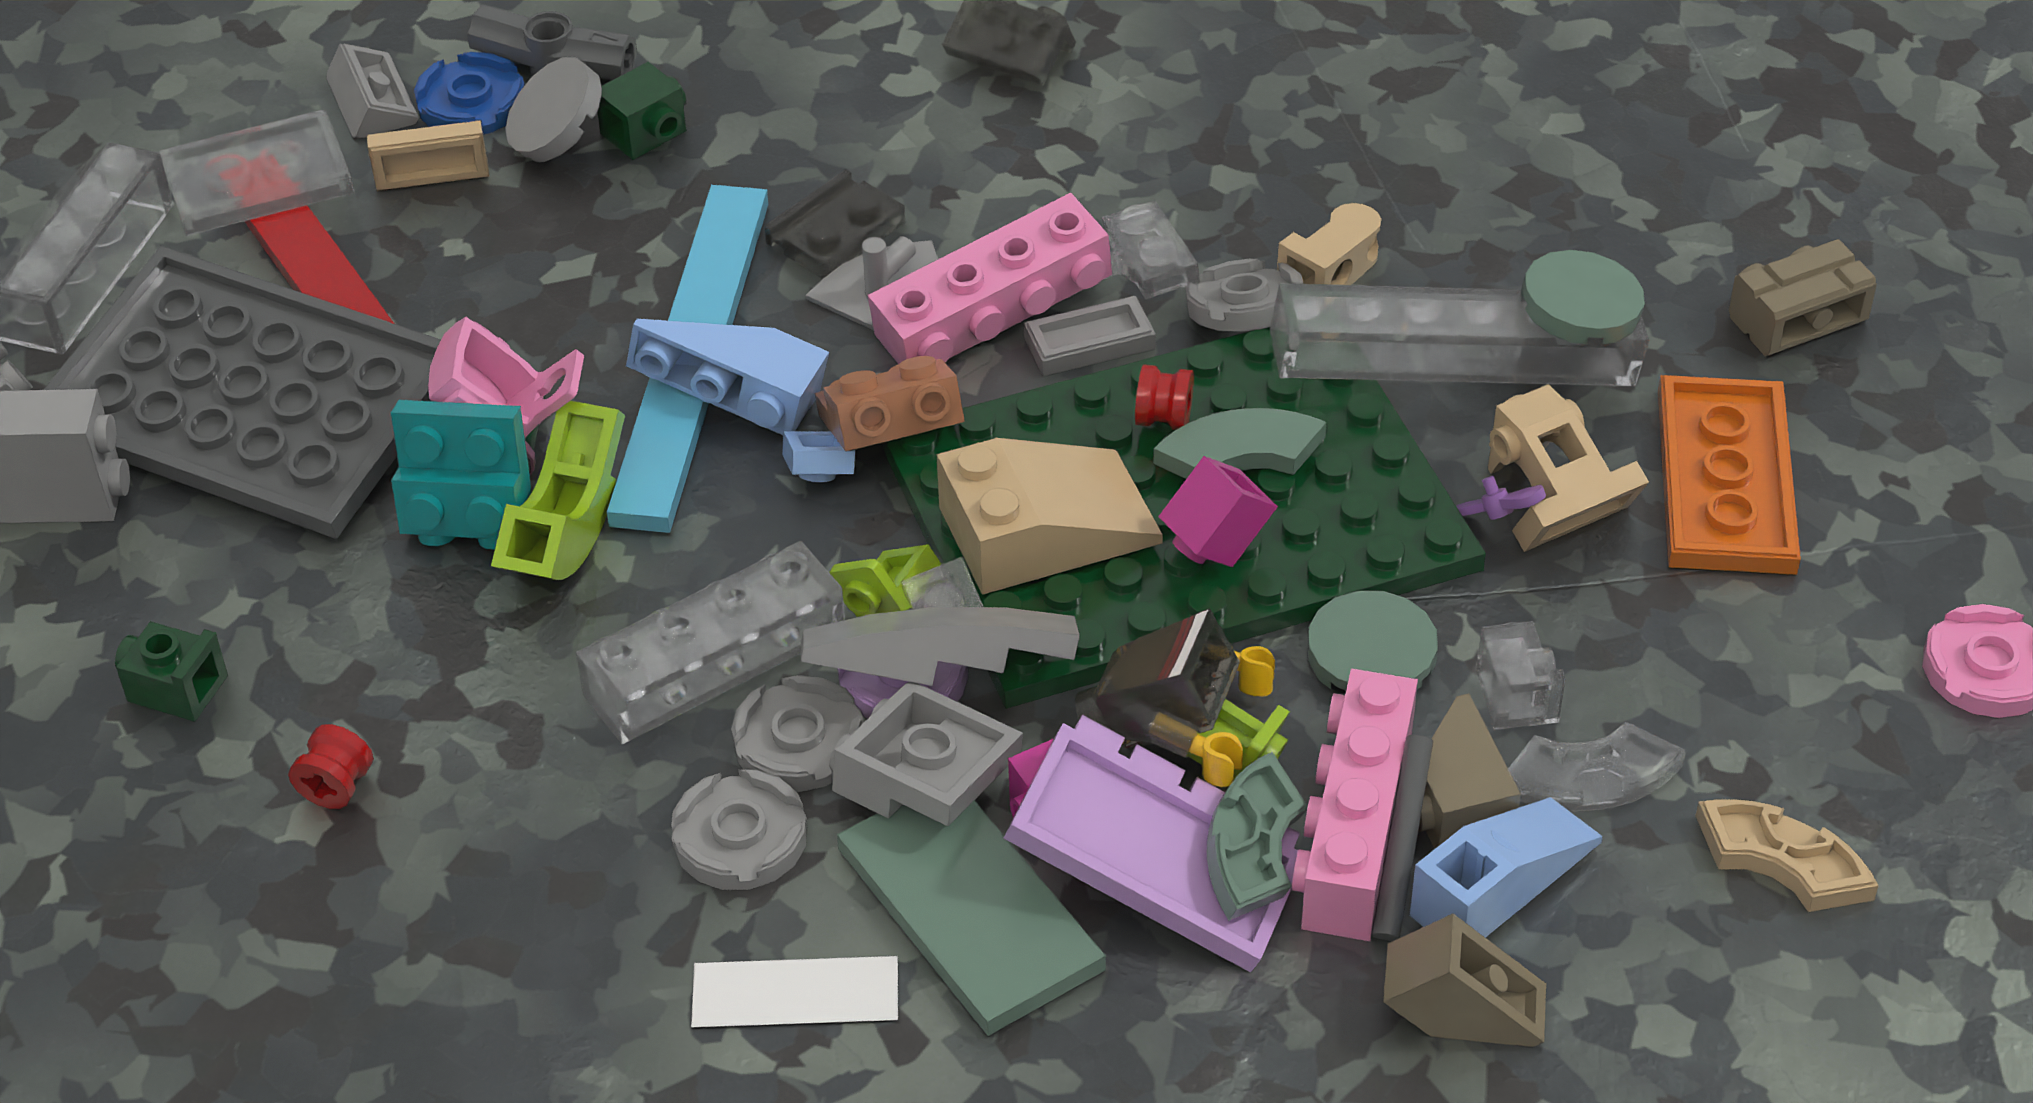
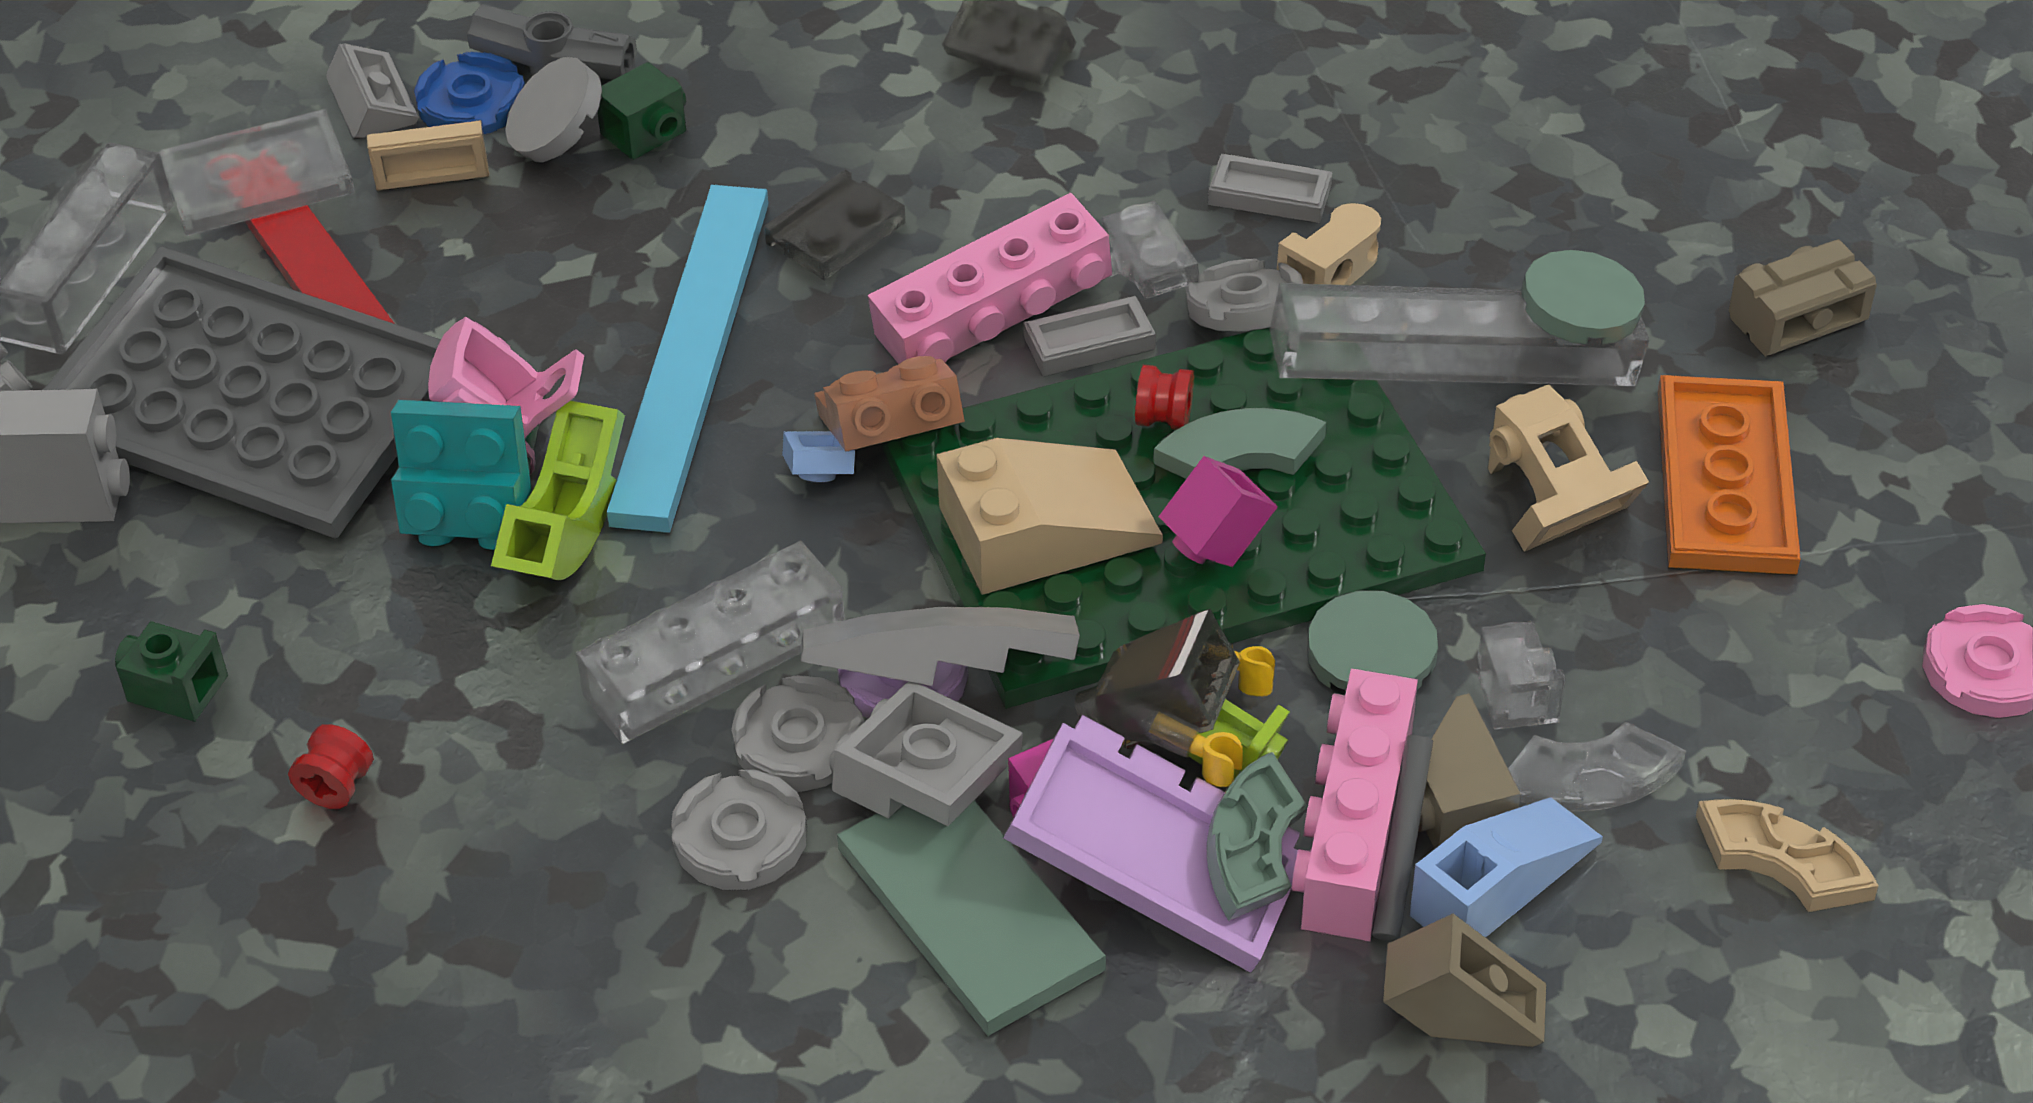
(735, 367): light blue slope -> none
(795, 991): white sticker -> none
(849, 285): light grey shield -> none
(875, 584): lime bracket -> none
(942, 587): clear plate -> none
(1270, 188): none -> light grey tile
(1499, 502): medium lavender piece -> none

